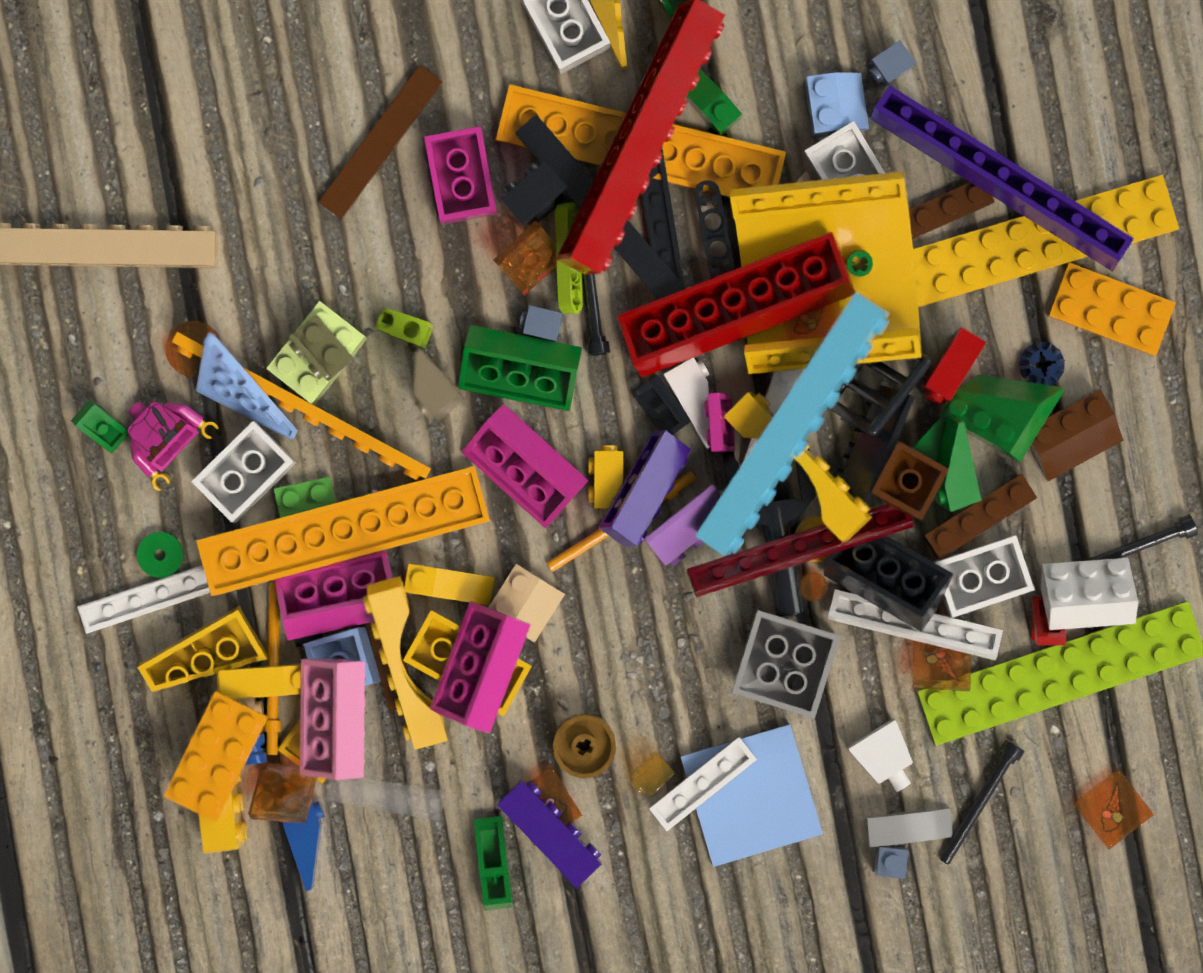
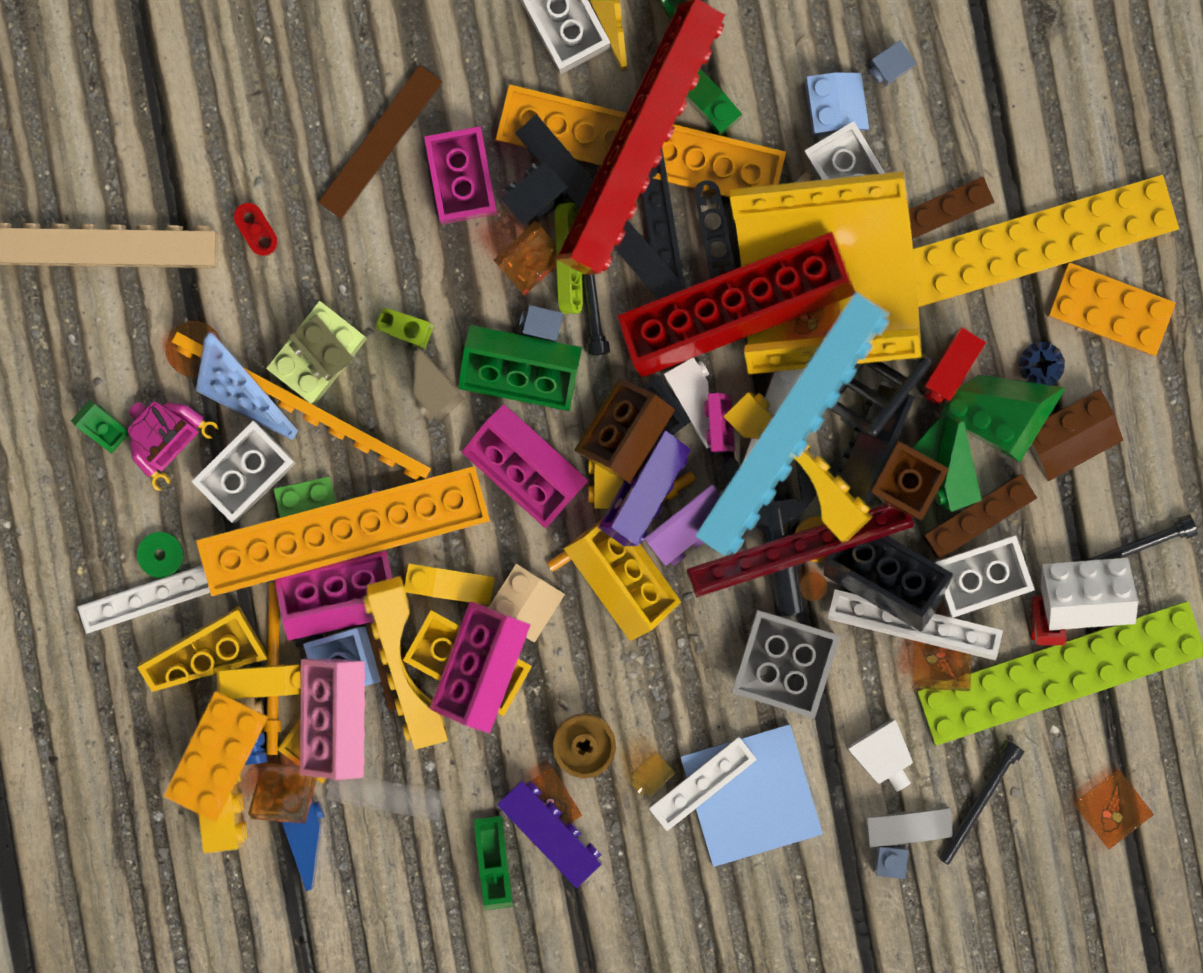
(256, 230): none -> red plate
(623, 581): none -> yellow slope
(624, 429): none -> reddish brown slope
(859, 254): green bush -> none
(1001, 178): dark purple brick -> none

